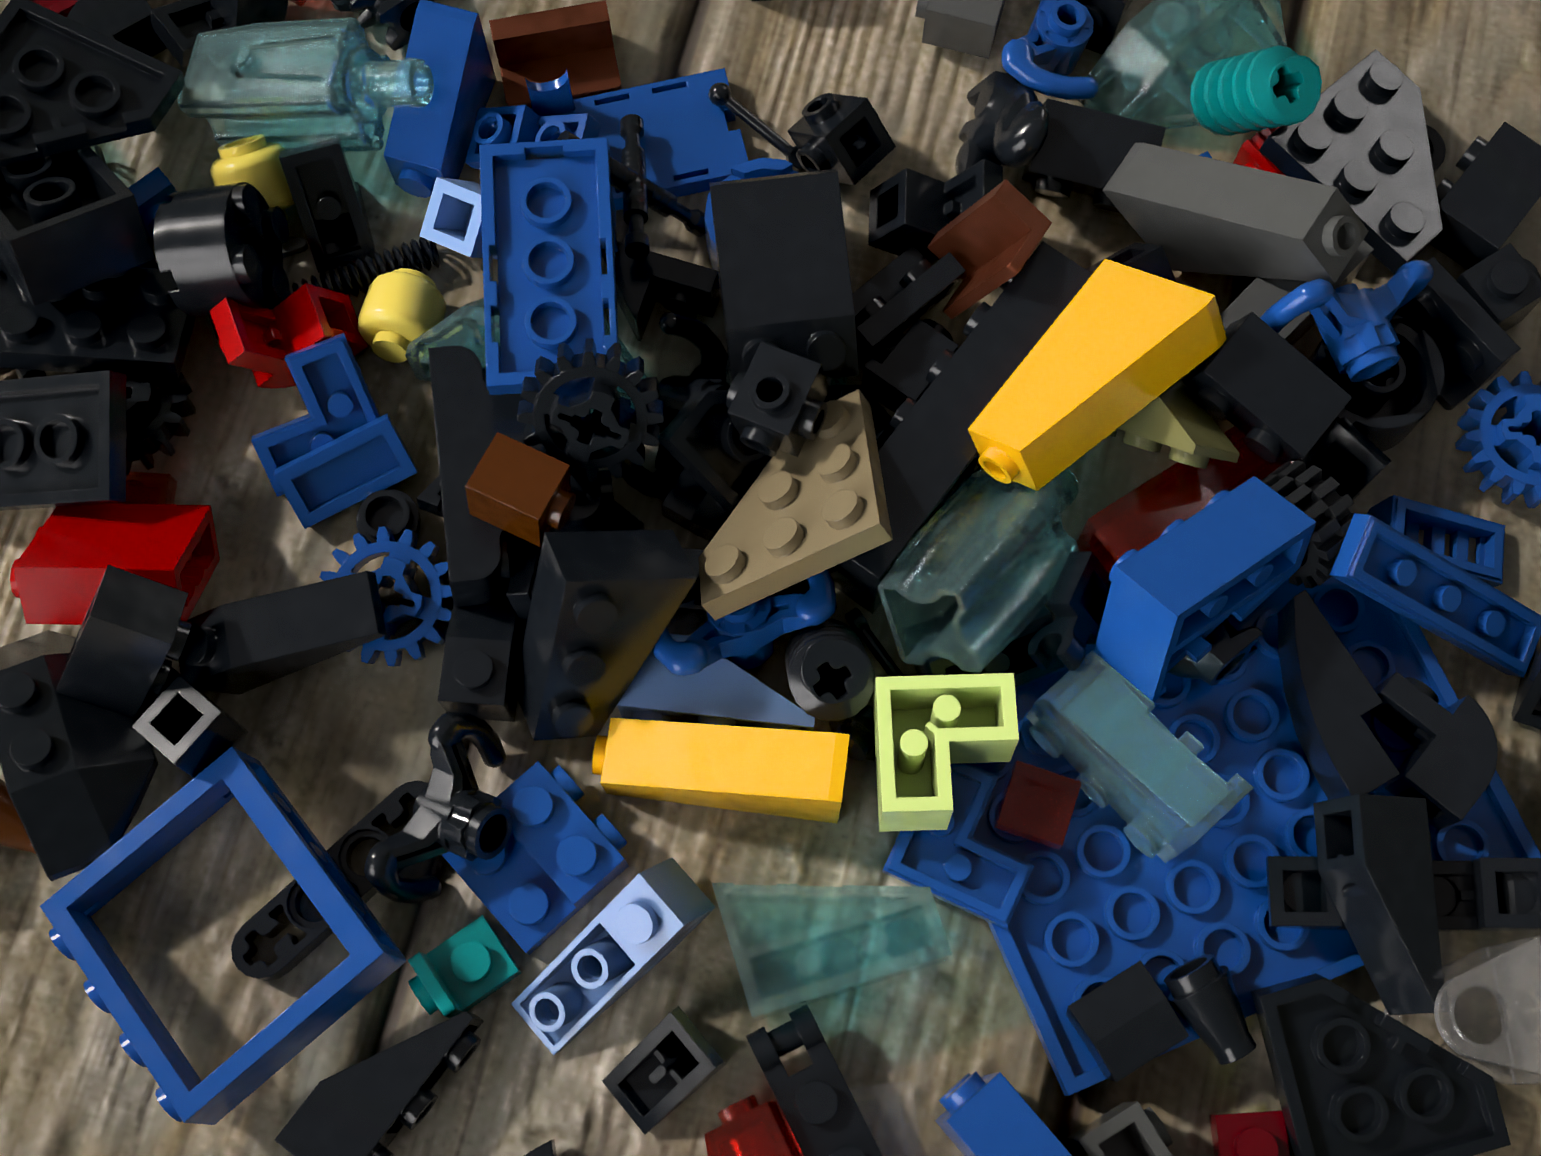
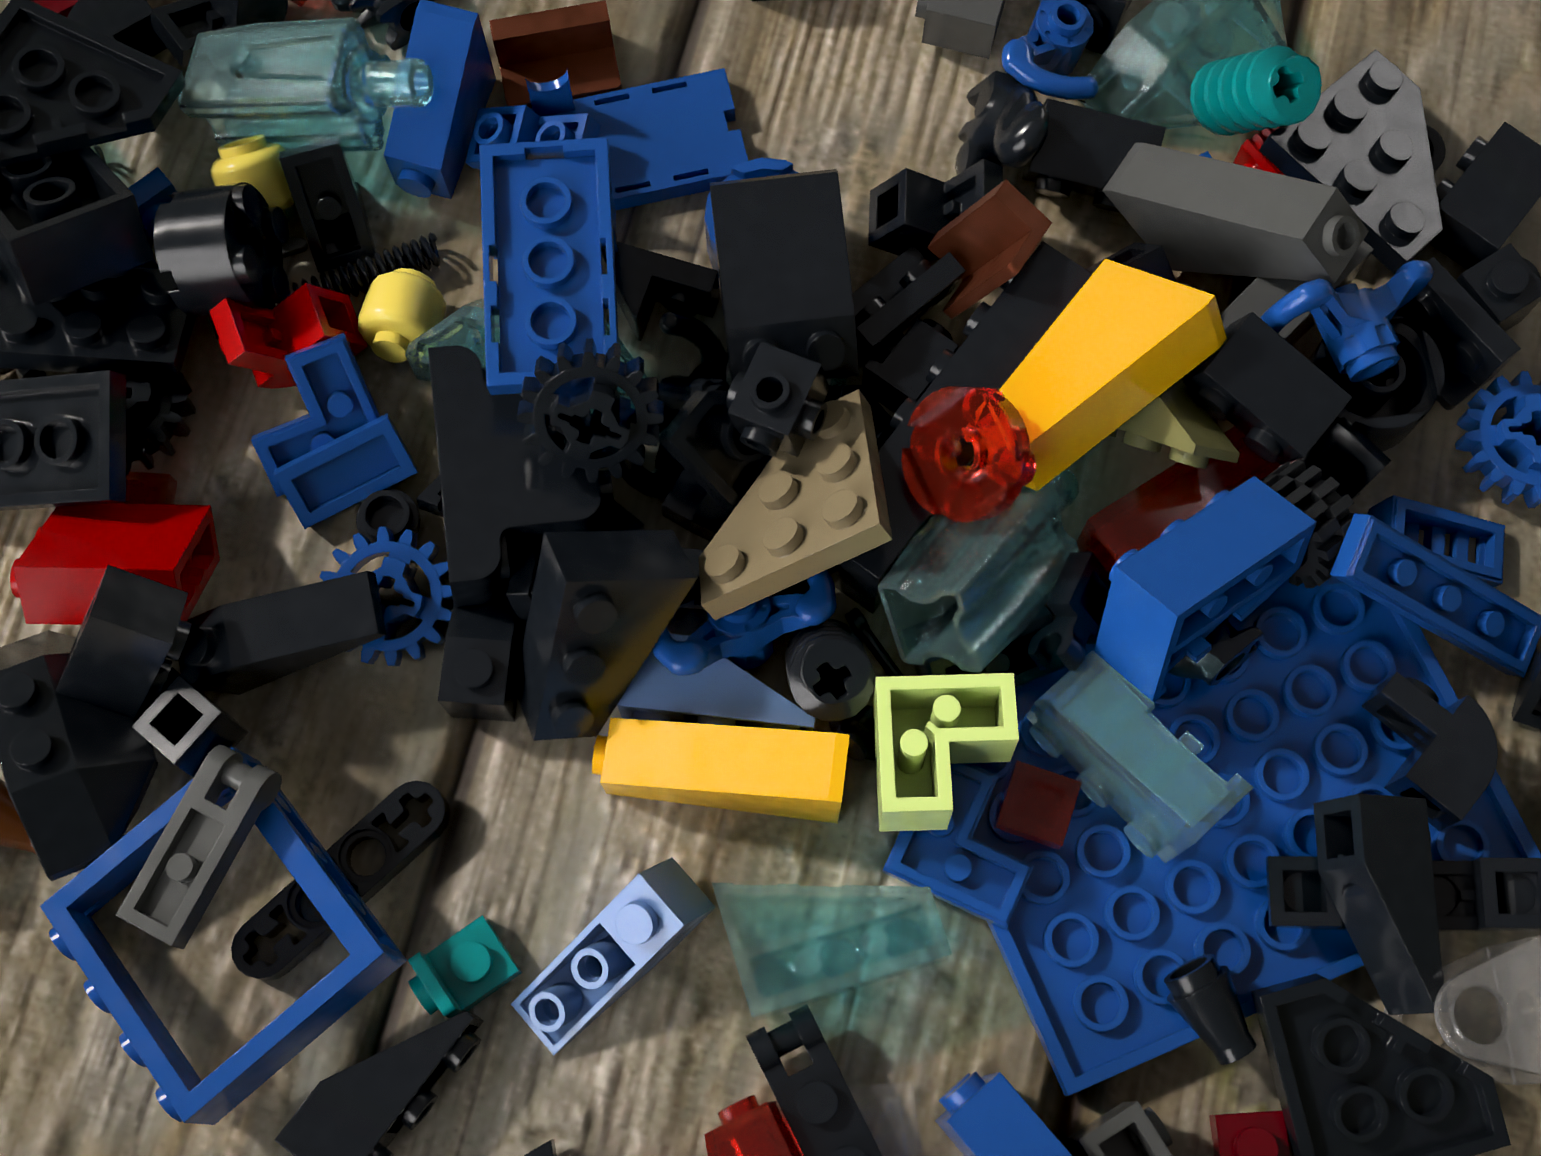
(198, 847): none -> dark grey plate
(446, 814): black piece -> none
(455, 216): light blue brick -> none
(520, 490): reddish brown brick -> none
(550, 861): blue plate -> none
(642, 193): black piece -> none
(663, 1070): black slope -> none
(721, 94): black hinge -> none
(841, 135): black brick -> none
(1000, 449): none -> clear red plate
(1126, 1022): black piece -> none
(1327, 703): black slope -> none

